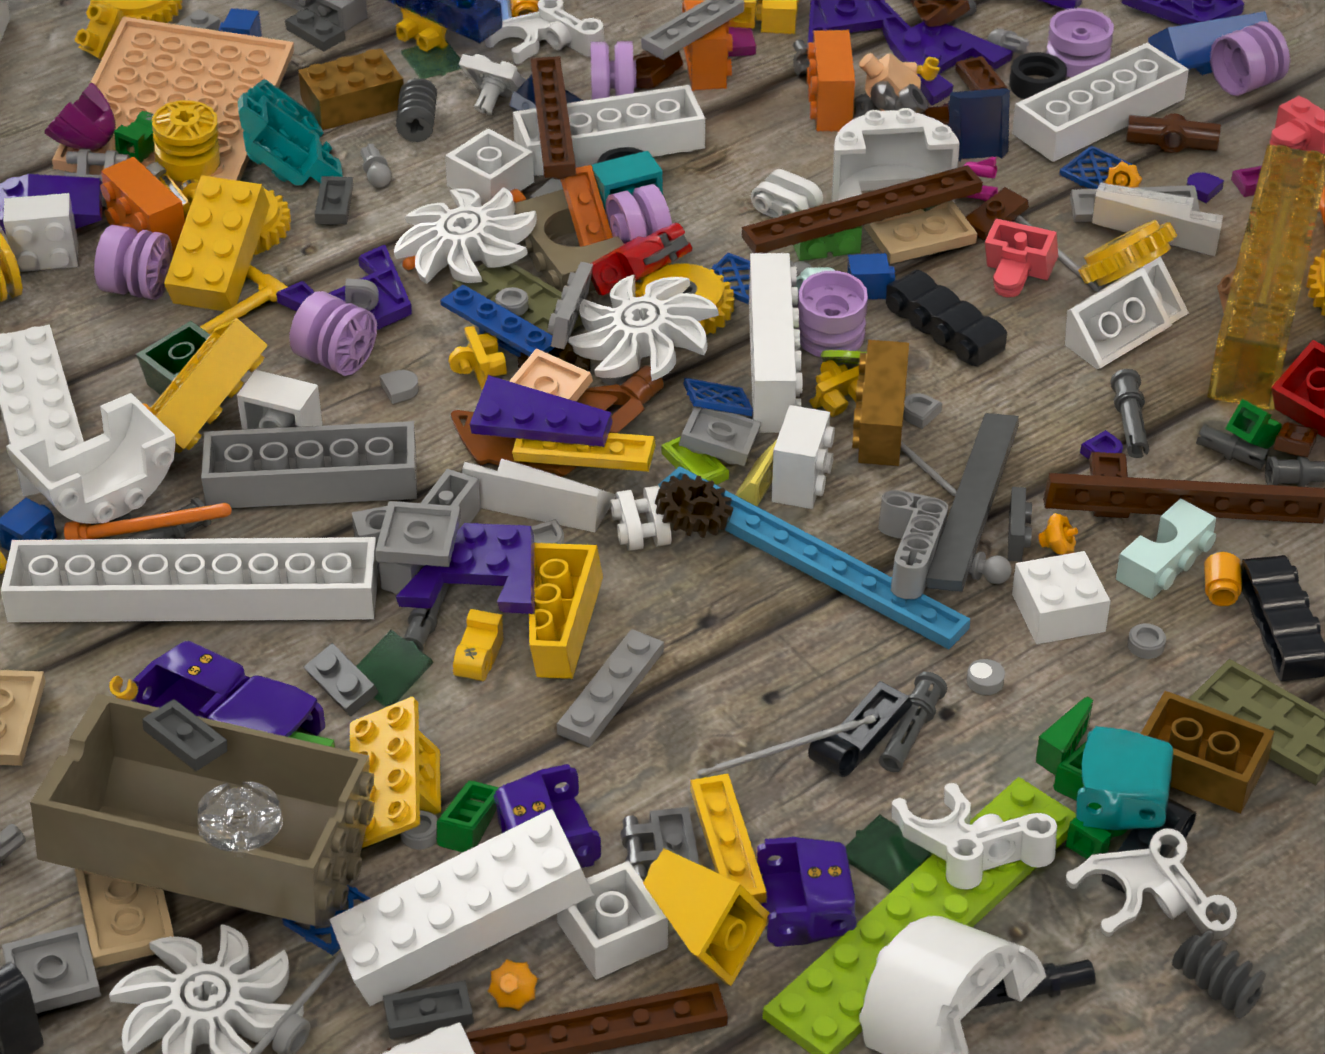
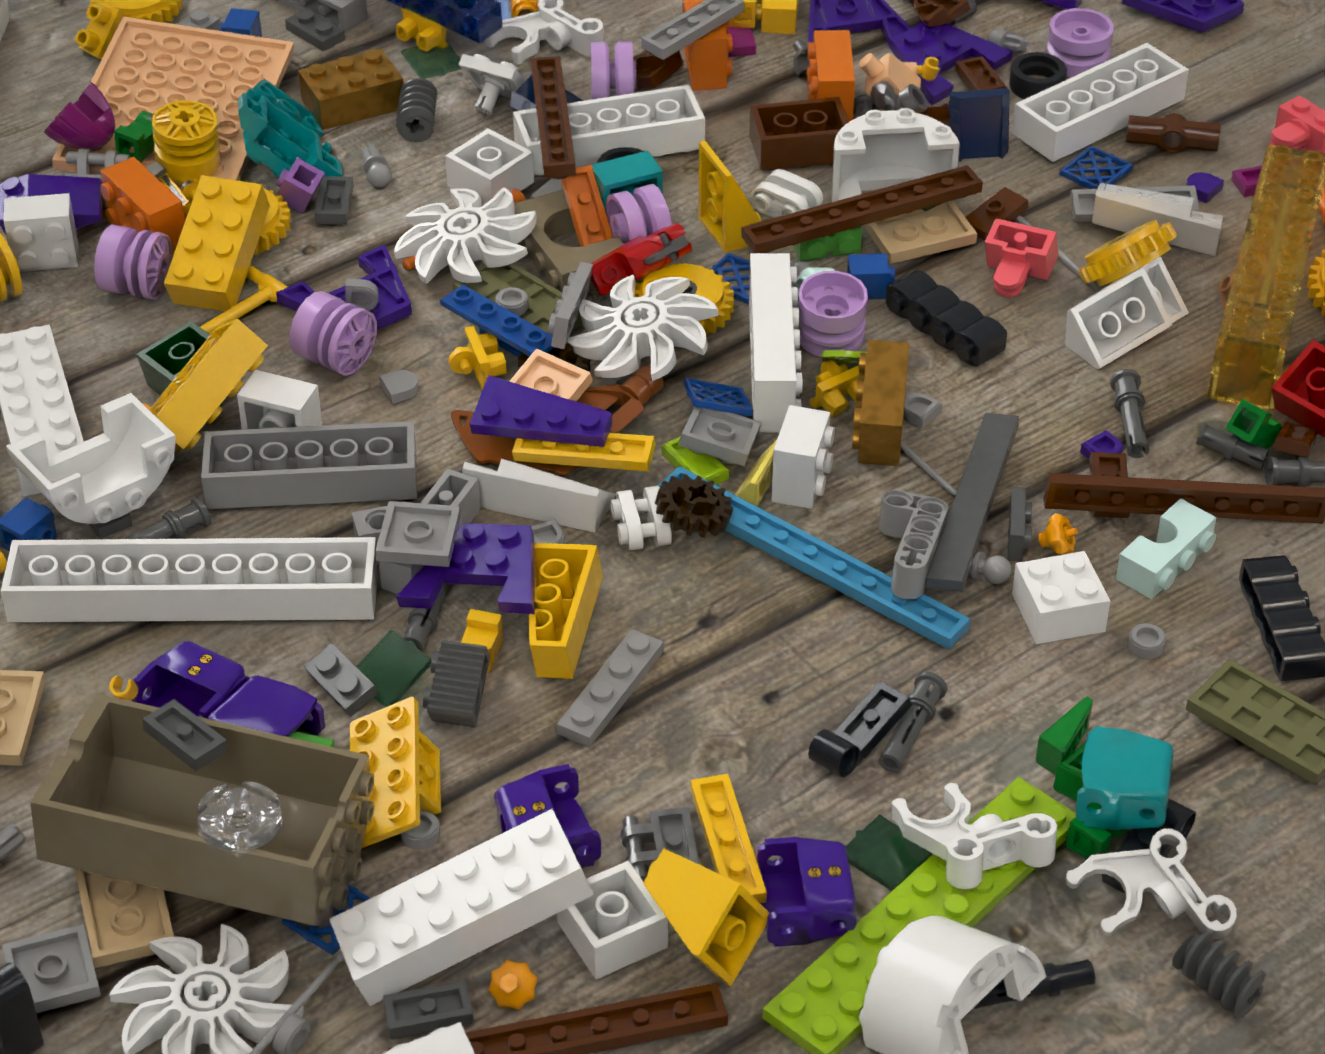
(82, 531): orange piece -> none
(299, 184): none -> medium lavender brick
(457, 683): none -> dark grey brick
(466, 819): green slope -> none
(721, 202): none -> yellow slope
(786, 746): light grey piece -> none
(795, 132): none -> reddish brown brick
(985, 676): light grey tile -> none
(987, 169): dark pink piece -> none
(1124, 175): light orange piece -> none
(1193, 42): slope -> none
(1213, 751): pearl gold brick -> none
(1222, 578): light orange brick -> none
(1249, 58): lavender wheel -> none

